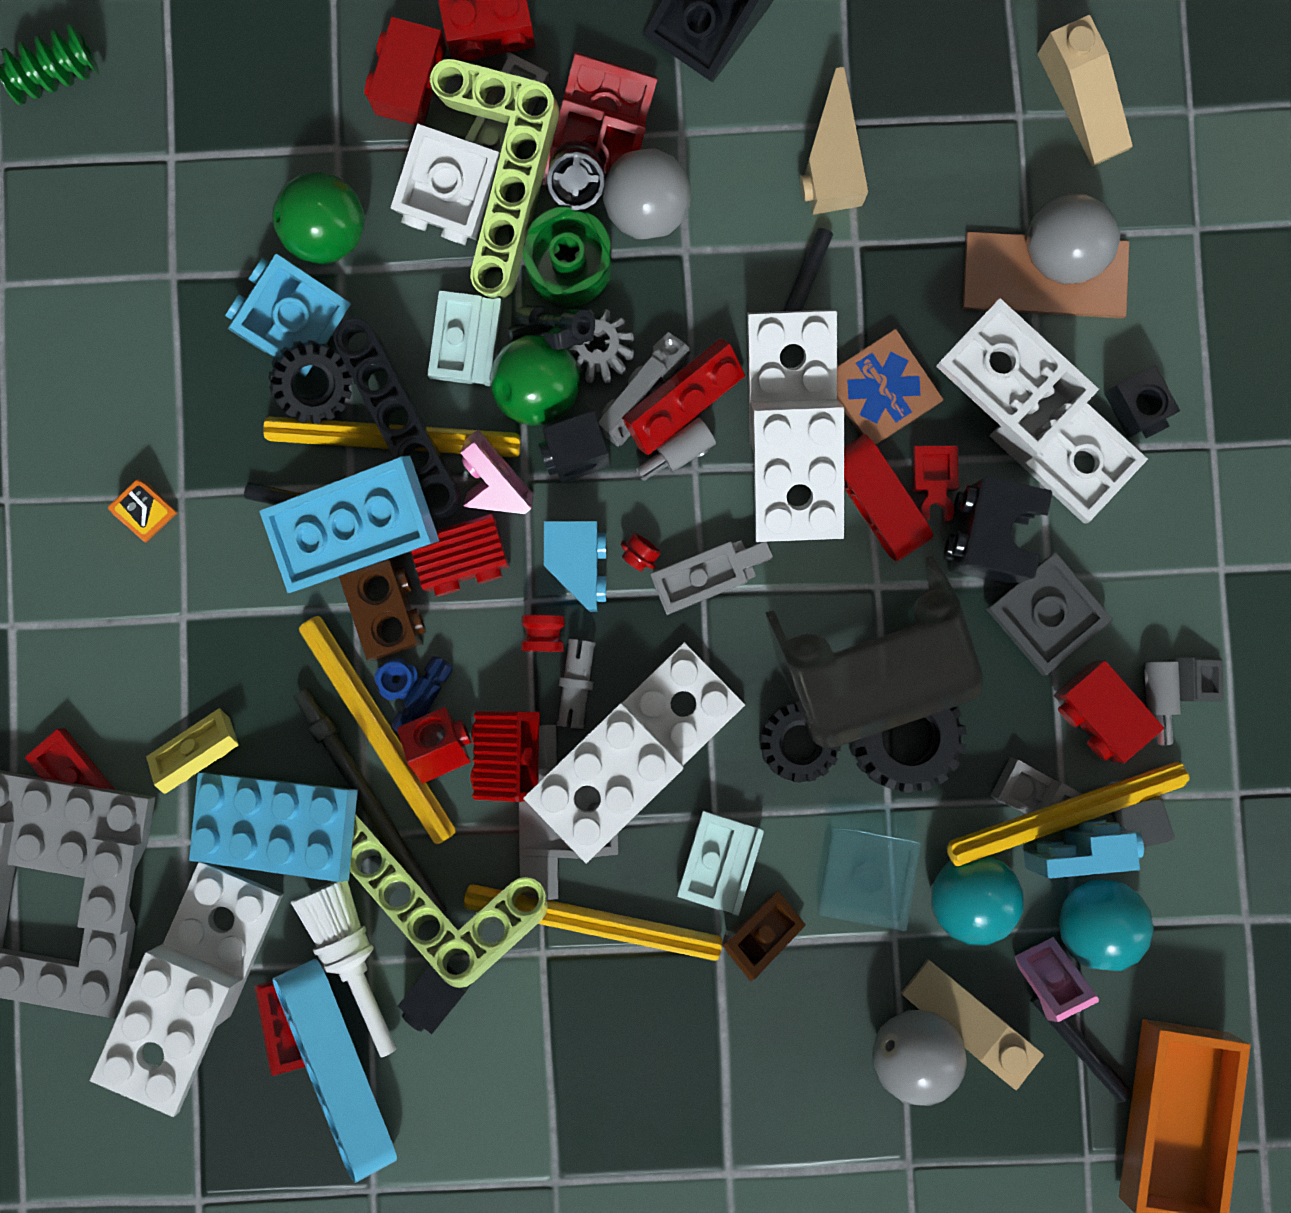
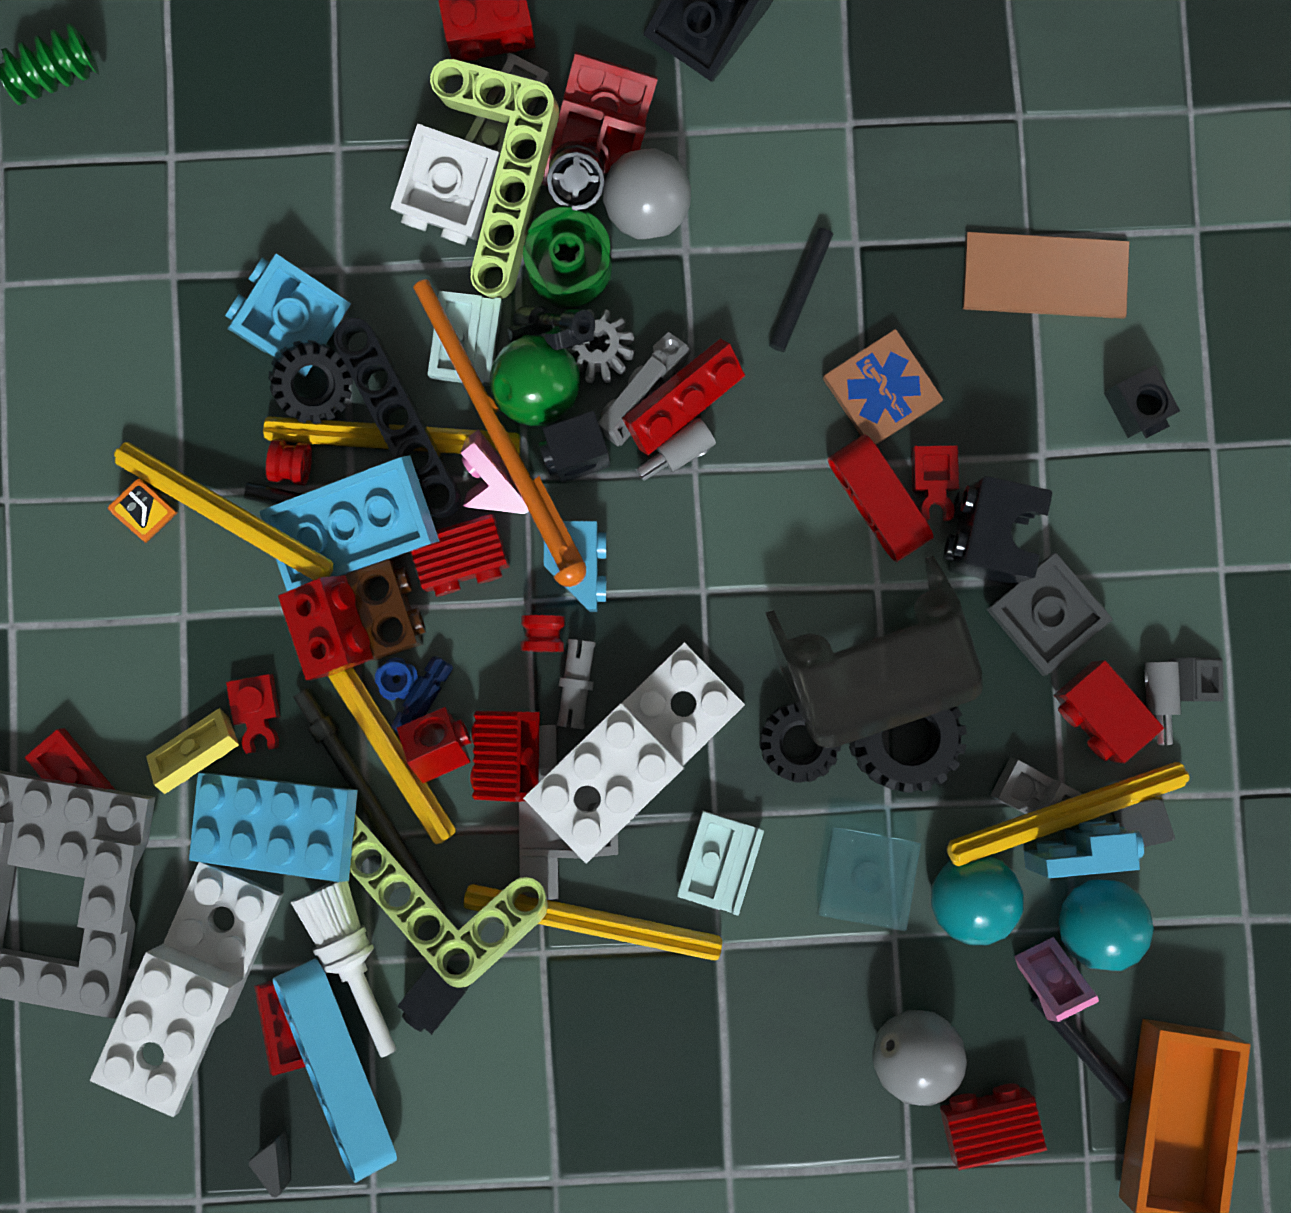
(223, 512): none -> yellow axle
(253, 703): none -> red plate
(273, 1165): none -> dark grey slope
(288, 462): none -> red wheel
(318, 217): green piece -> none
(325, 626): none -> red brick
(401, 81): red brick -> none
(533, 492): none -> orange bar
(640, 552): red plate -> none
(708, 574): light grey hinge -> none
(762, 935): reddish brown slope -> none
(795, 425): white bracket -> none
(835, 166): tan slope -> none
(981, 1029): tan slope -> none
(992, 1126): none -> red brick
(1042, 411): white bracket -> none
(1073, 238): light grey piece -> none
(1087, 88): tan slope -> none

